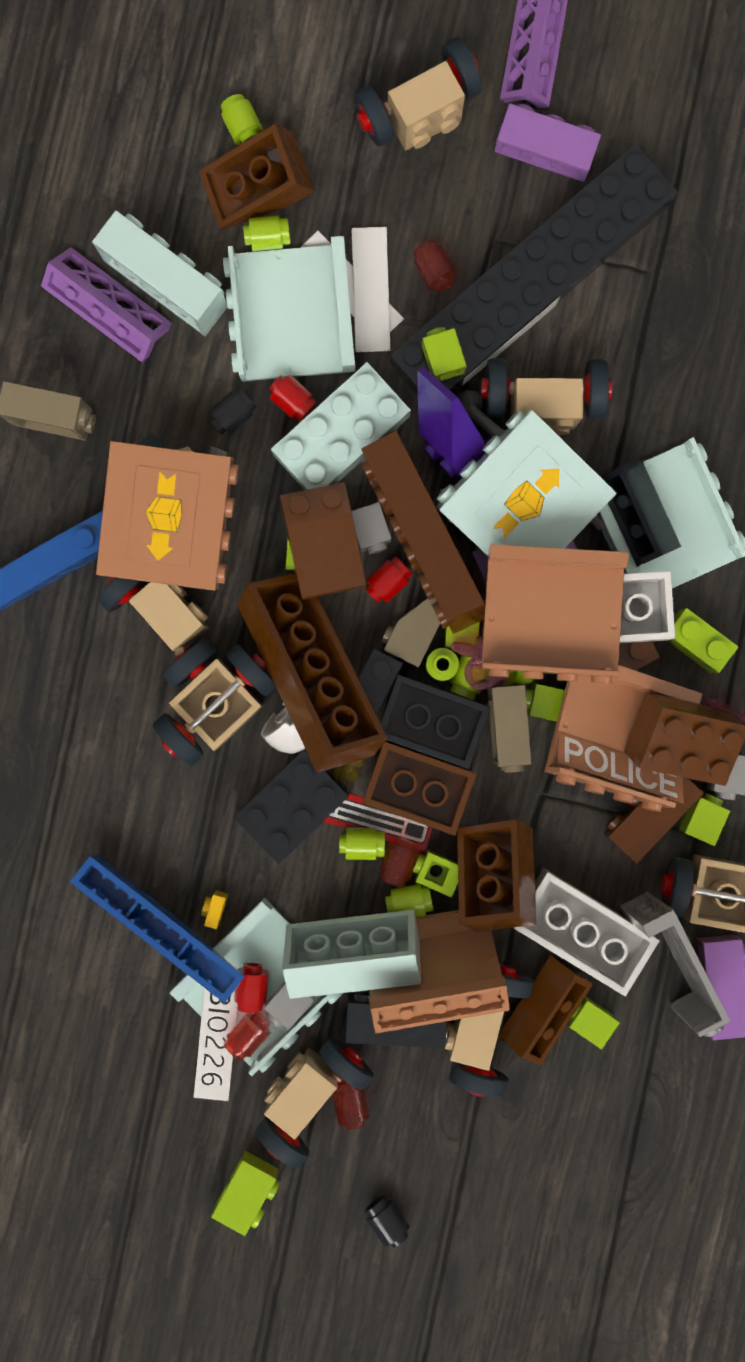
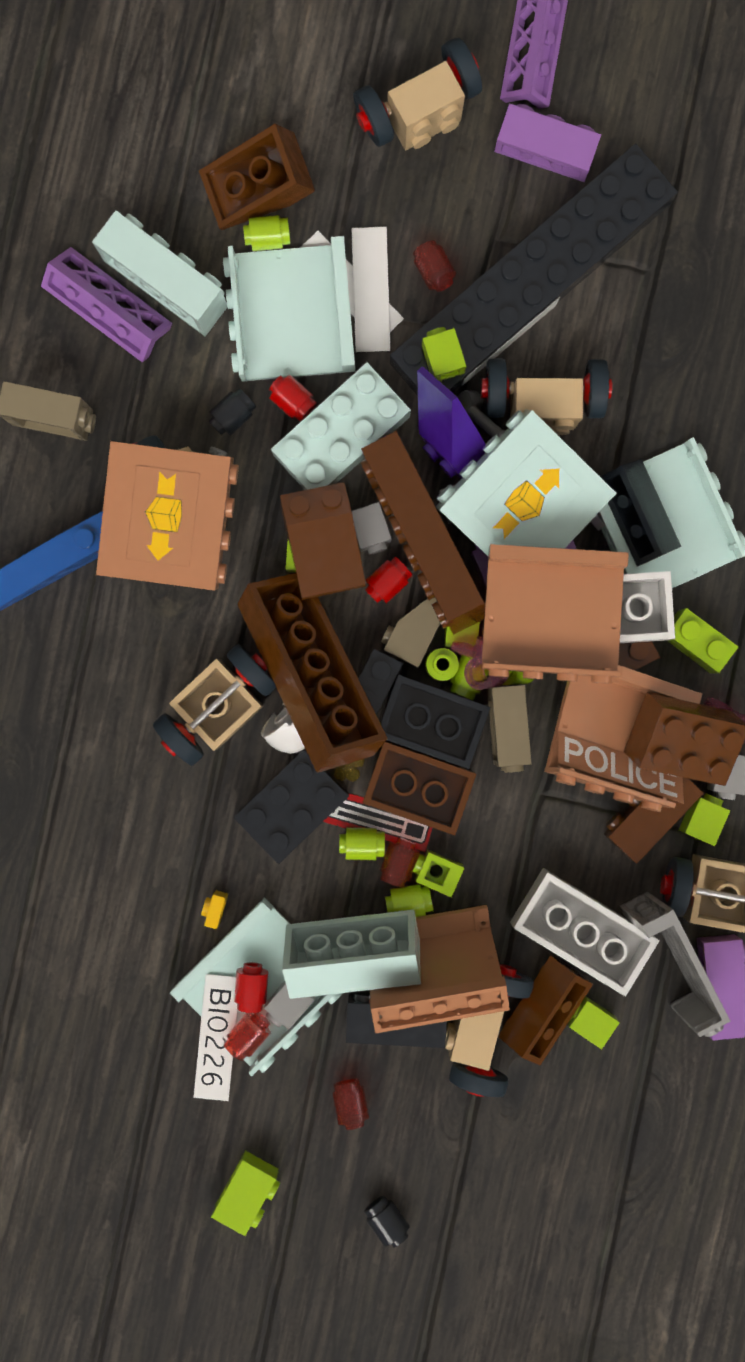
(157, 926): blue slope -> none
(171, 618): brick -> none
(240, 118): lime brick -> none
(302, 1094): brick -> none
(496, 876): reddish brown brick -> none
(544, 702): lime brick -> none

